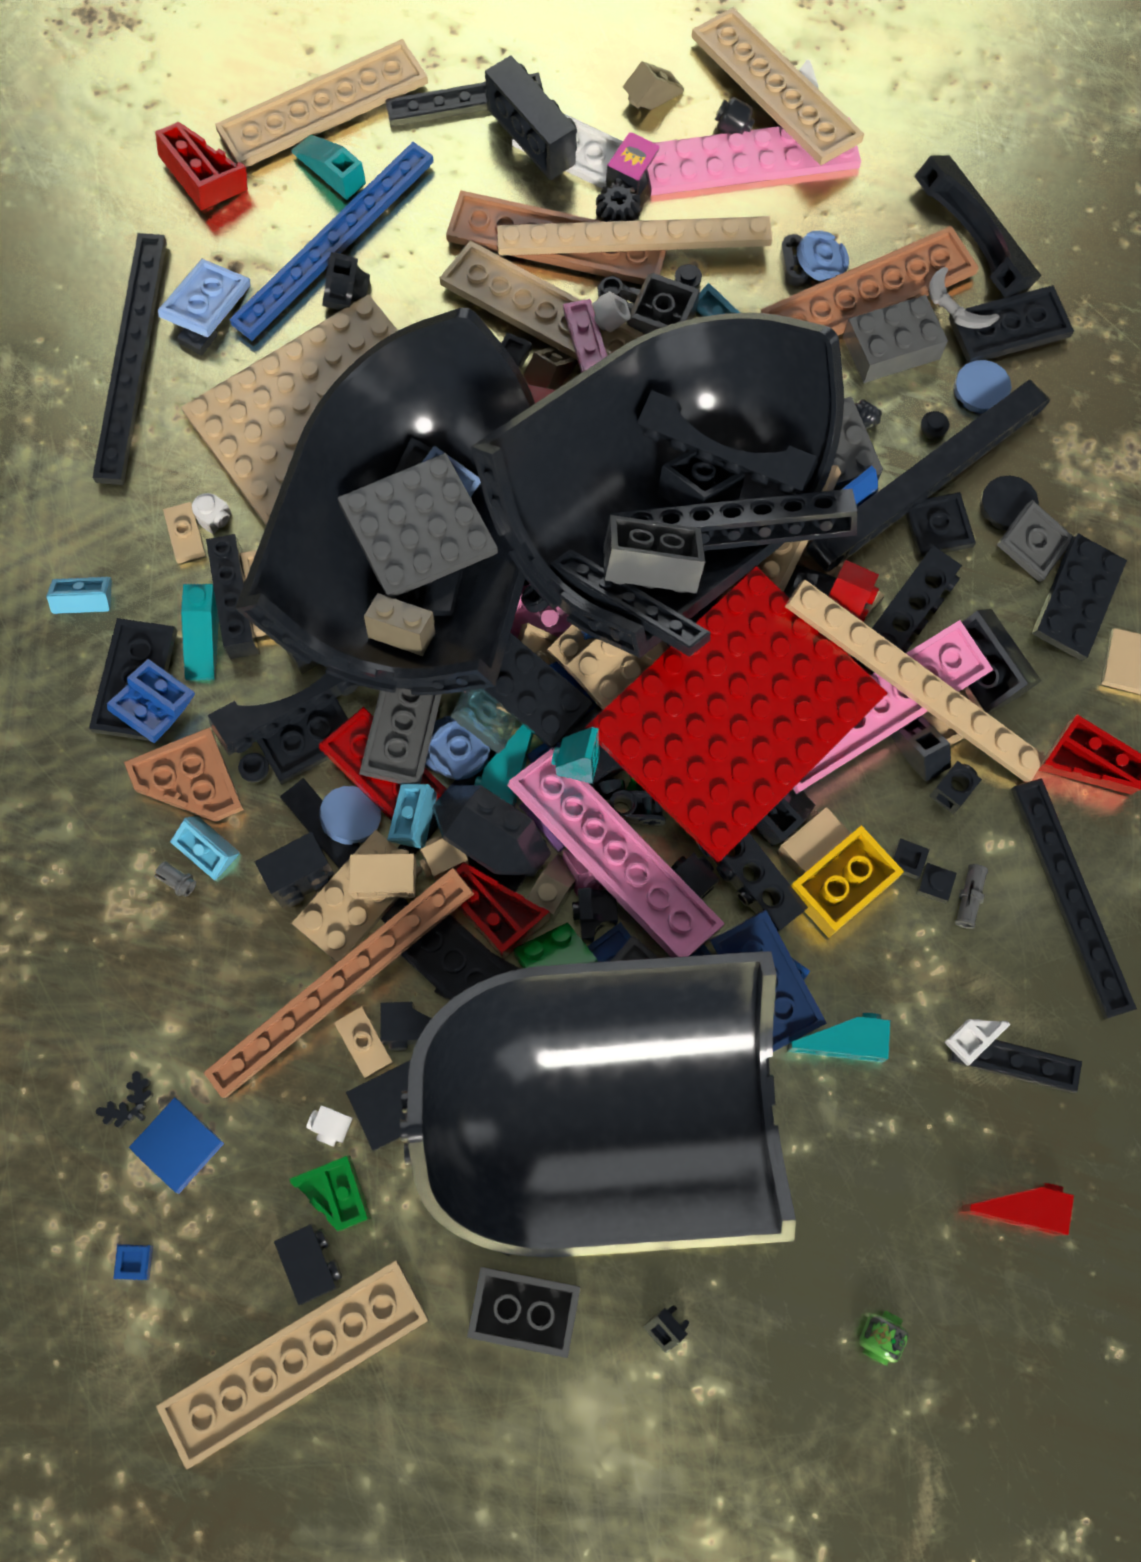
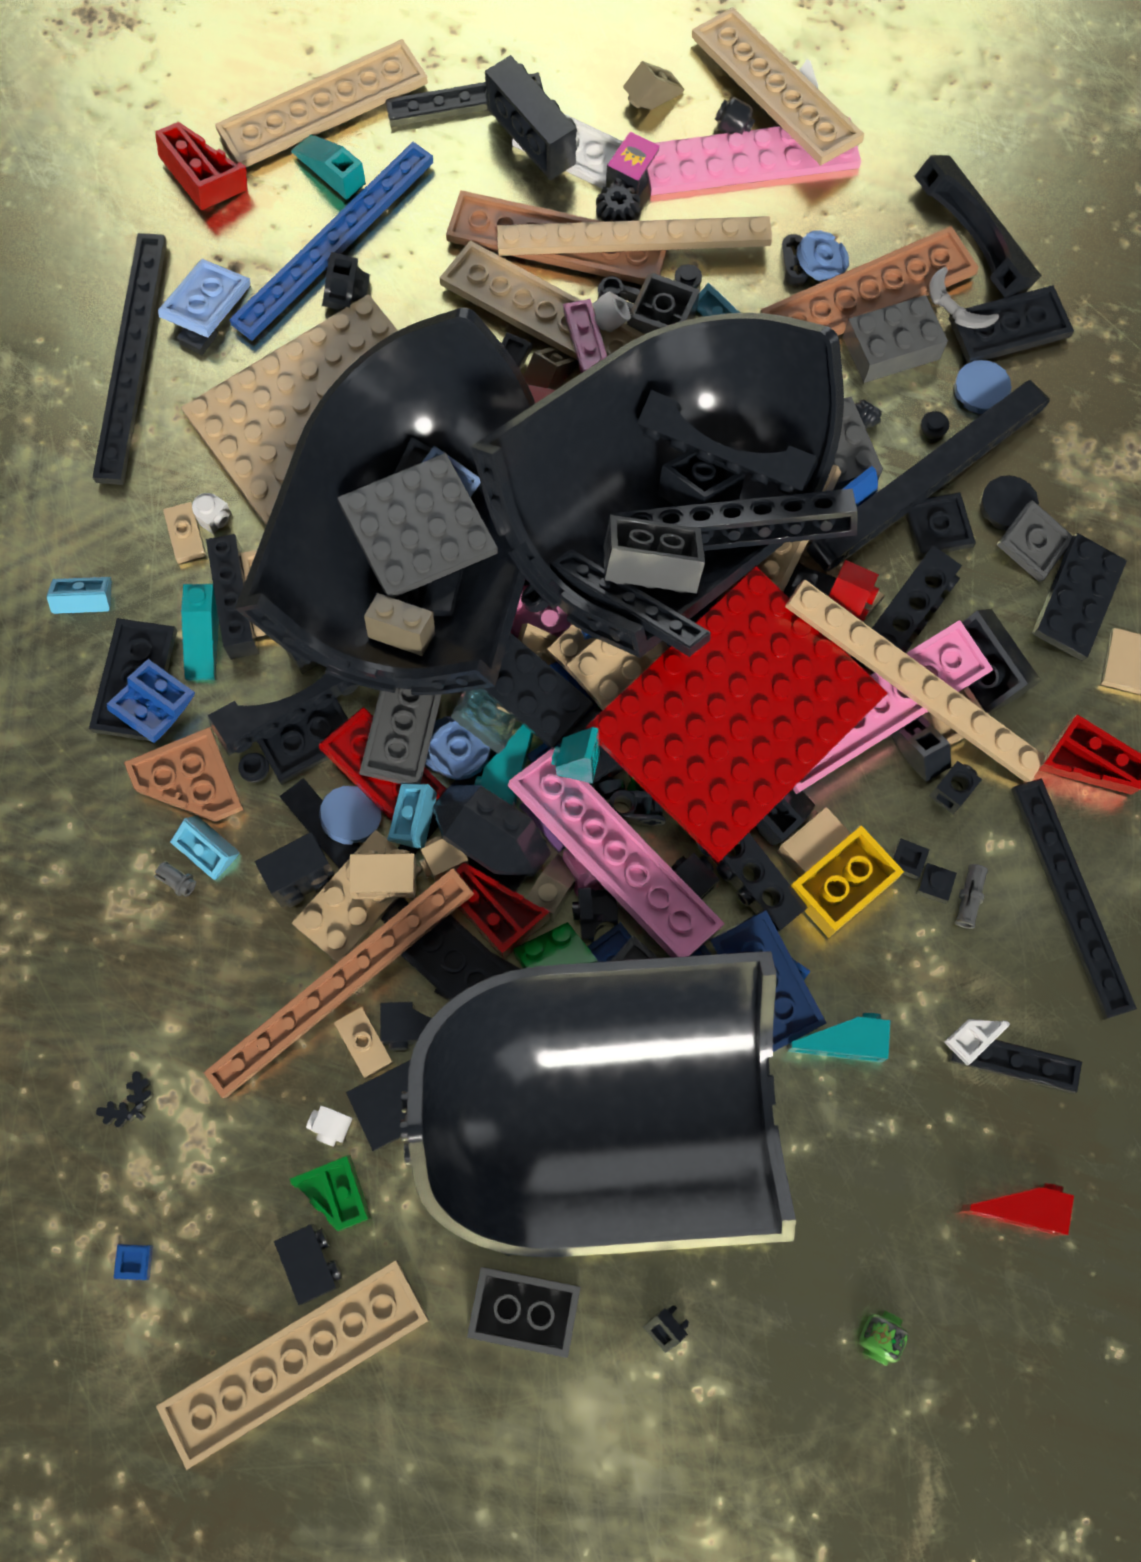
(176, 1145): blue slope -> none

